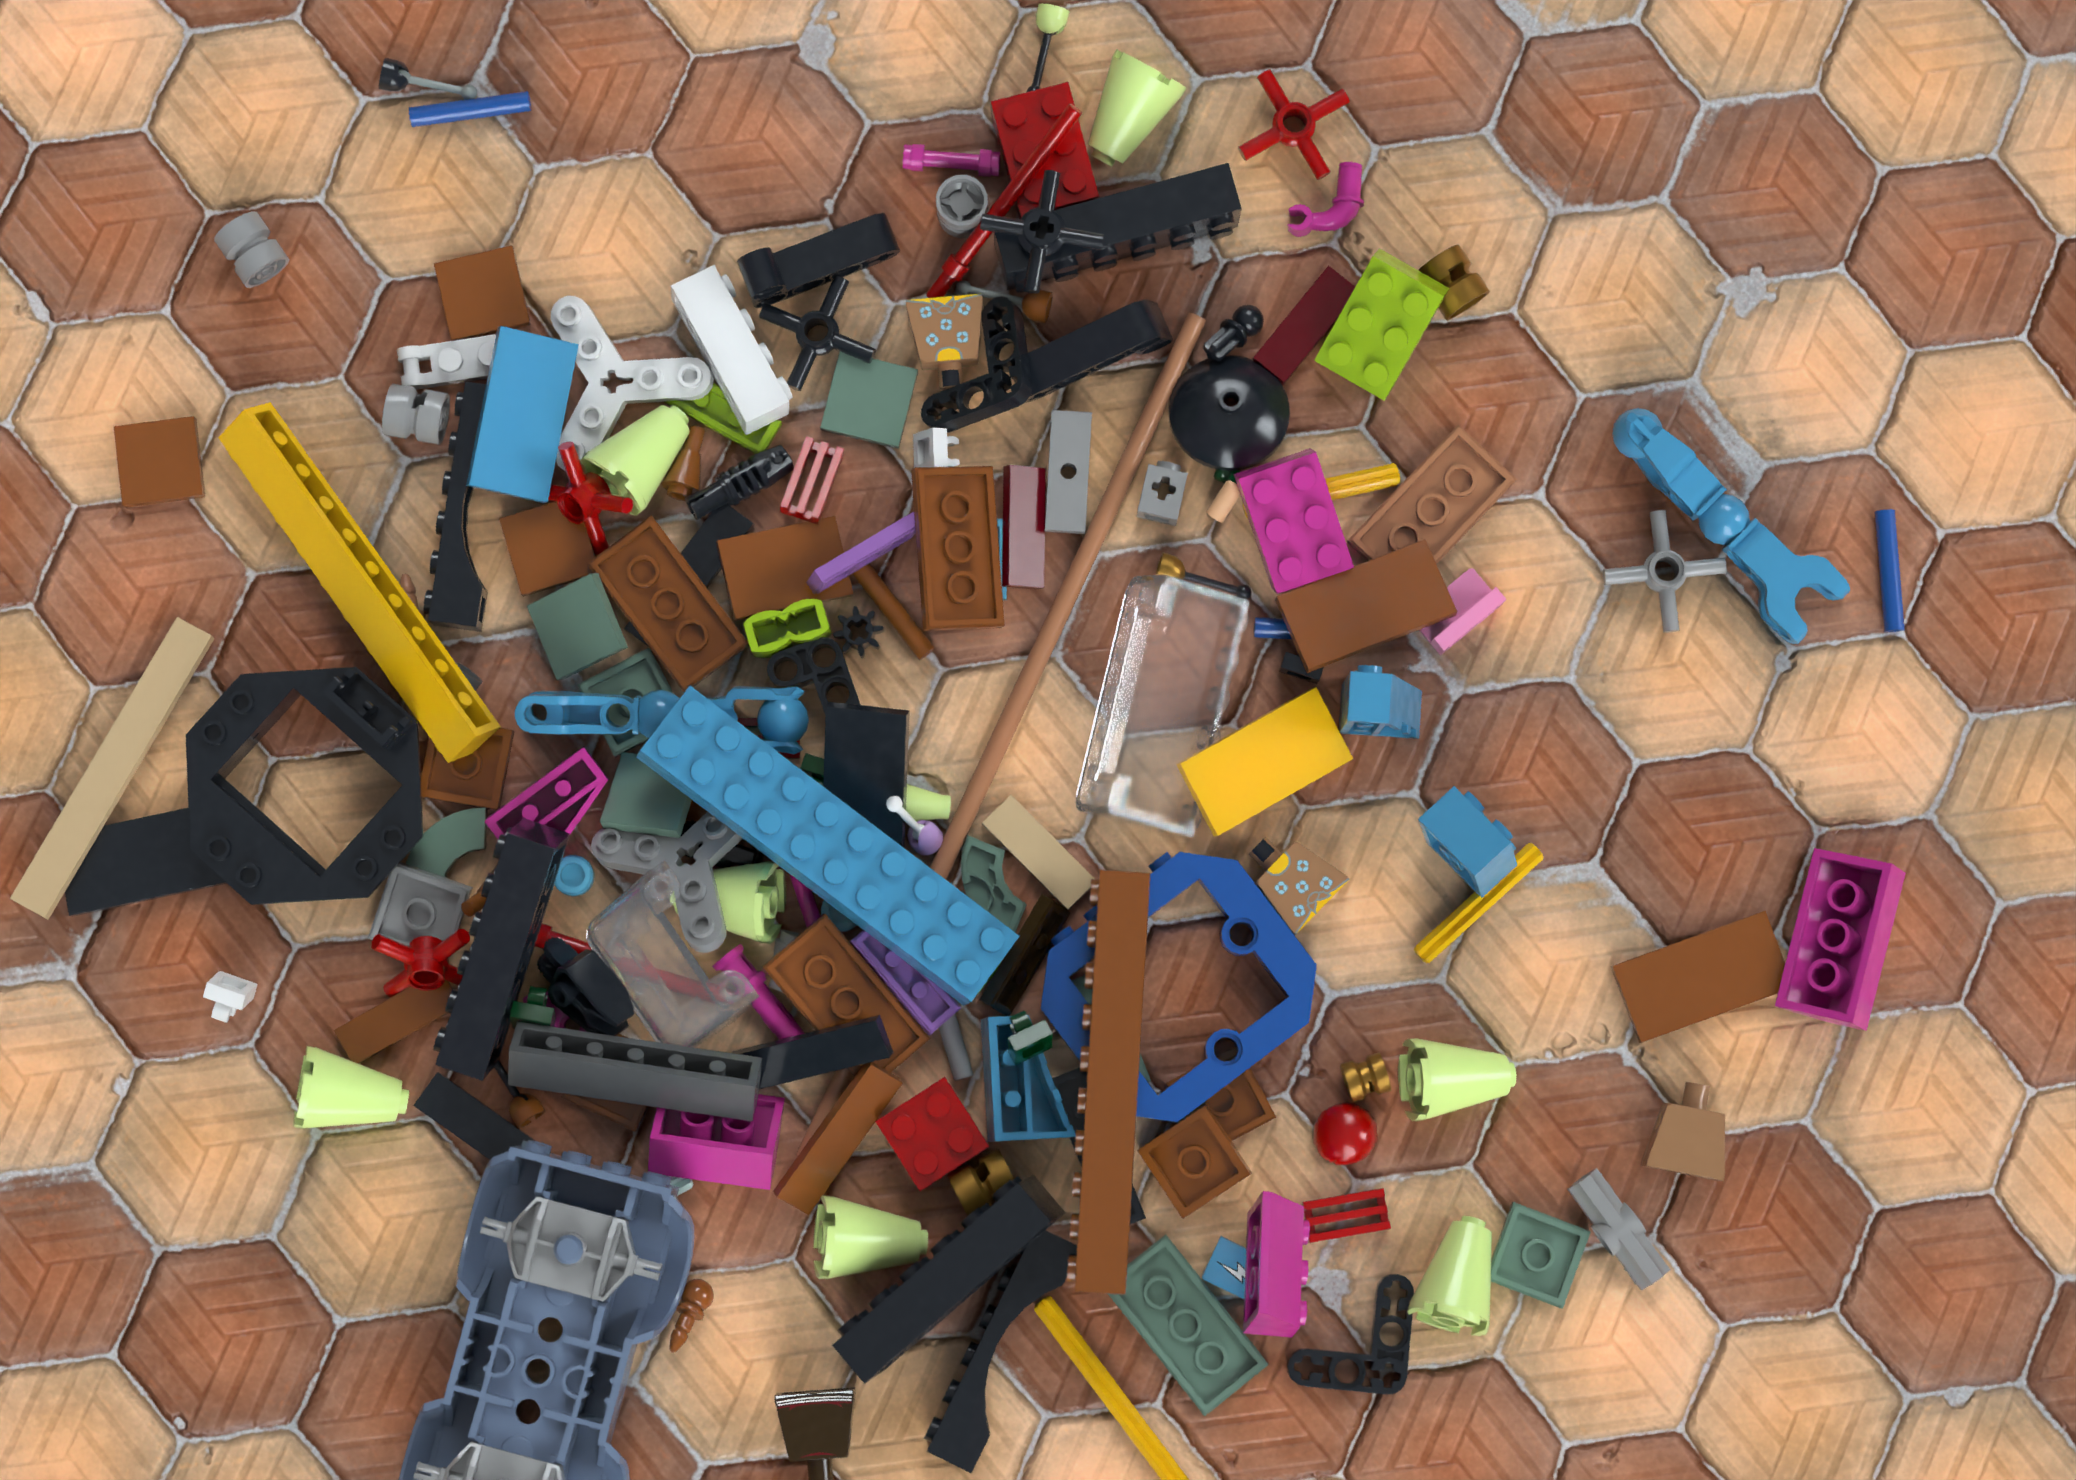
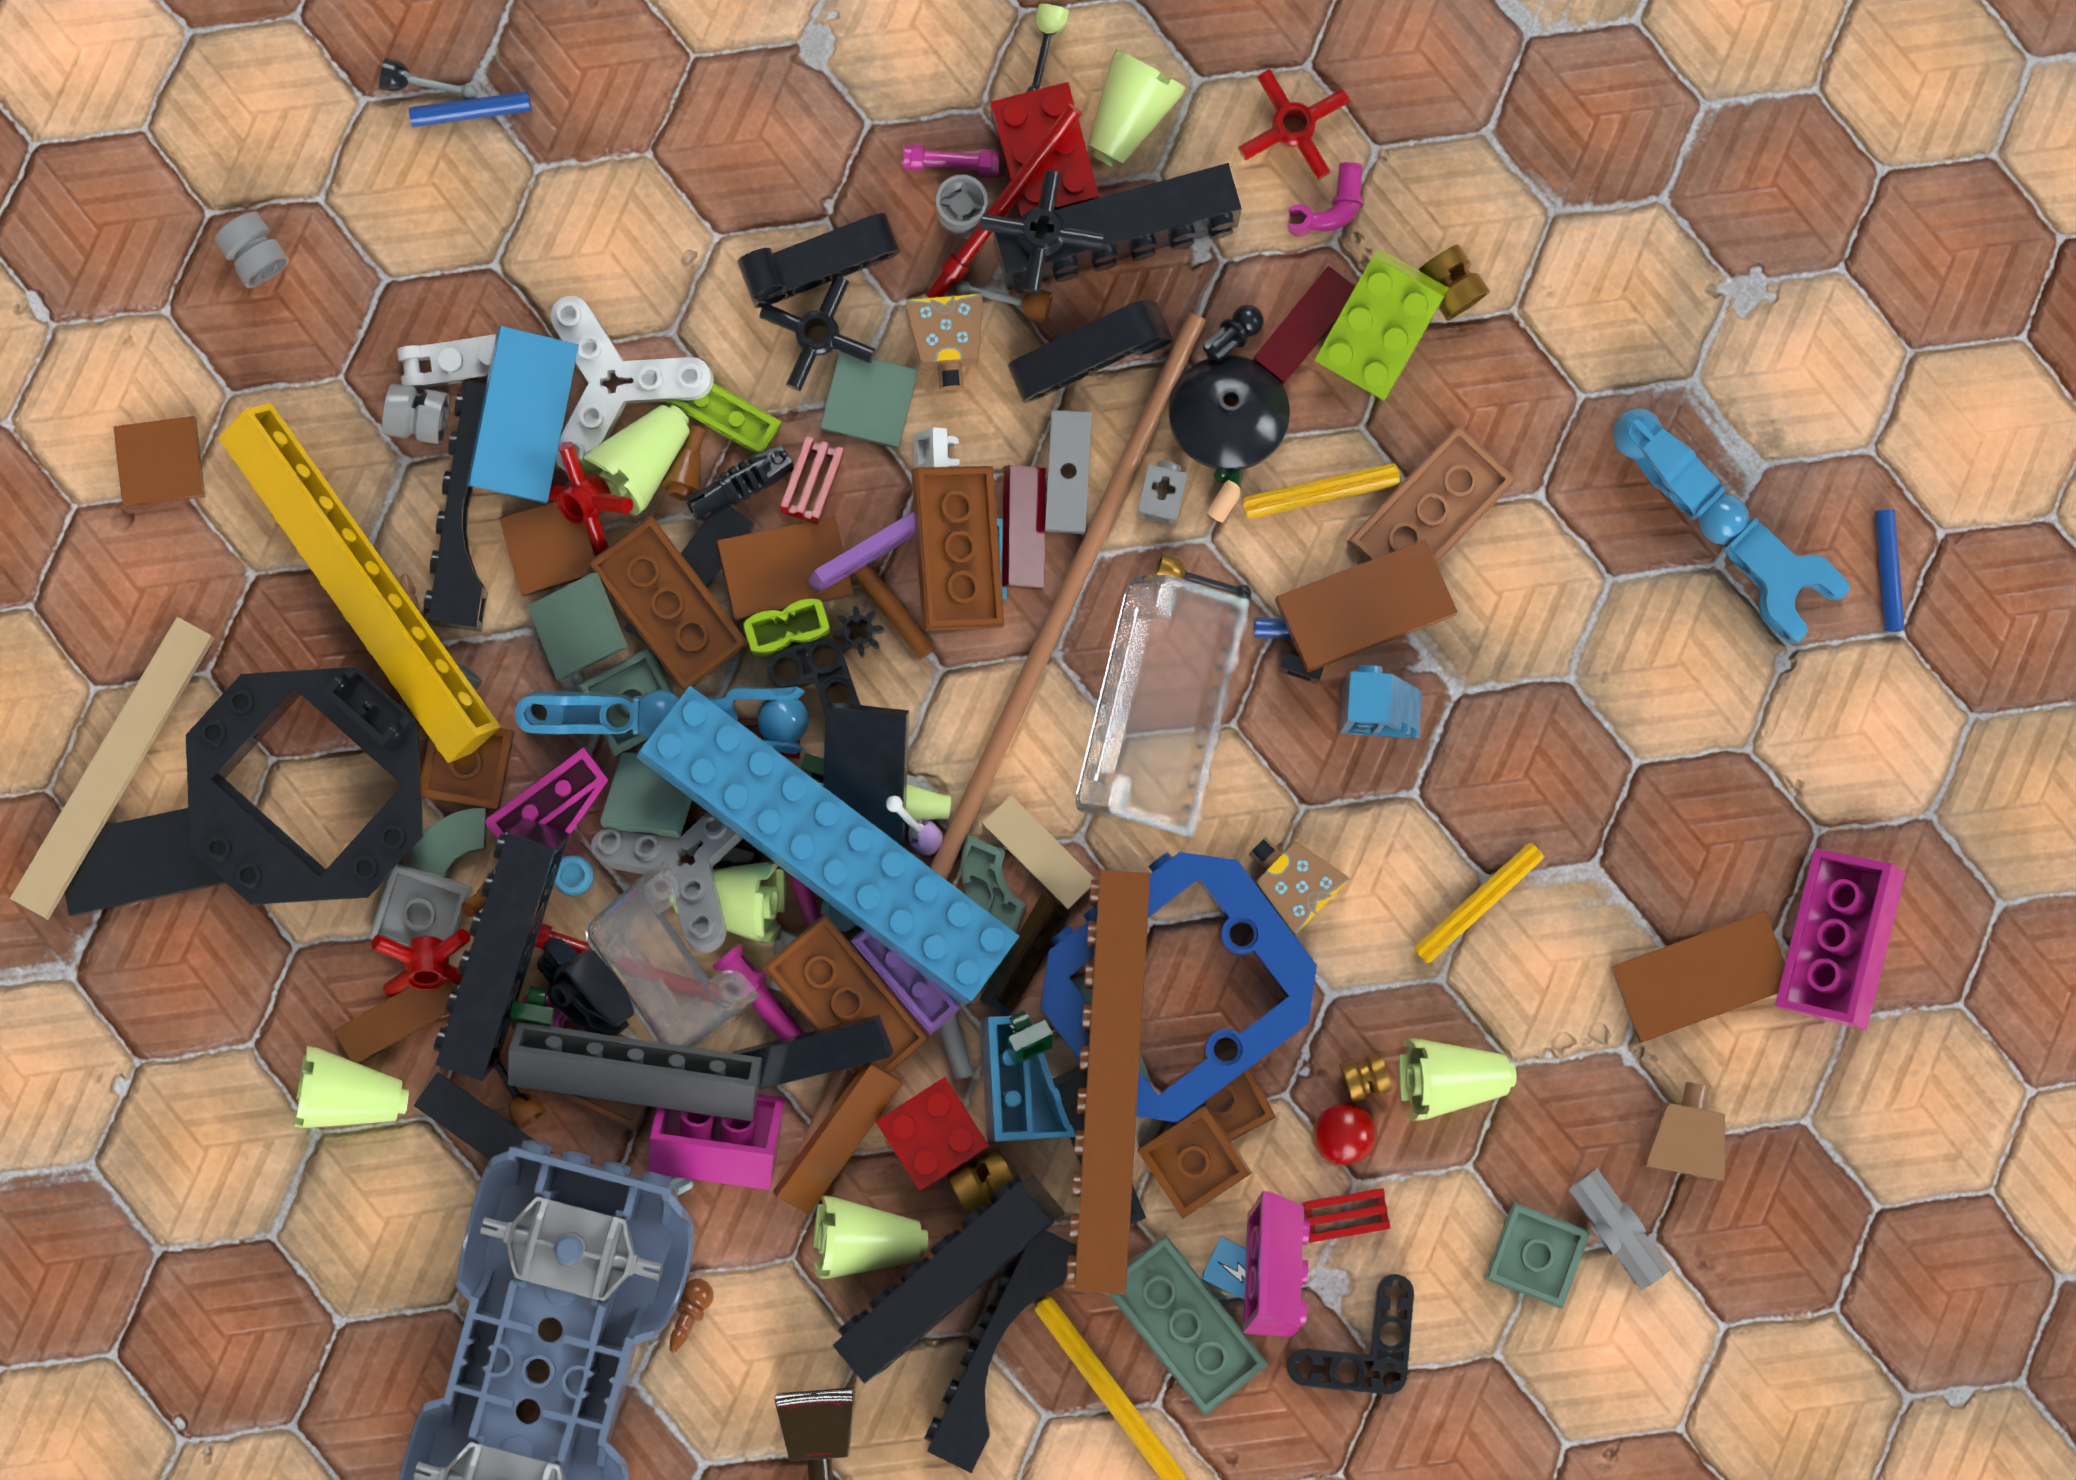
(229, 994): white tile -> none
(482, 293): dark orange tile -> none
(730, 349): white brick -> none
(994, 383): black beam -> none
(1264, 761): yellow tile -> none
(1294, 520): dark pink brick -> none
(1458, 1280): yellowish green cone -> none
(1468, 840): dark azure brick -> none
(1474, 604): bright pink panel -> none
(1663, 554): light grey bar -> none

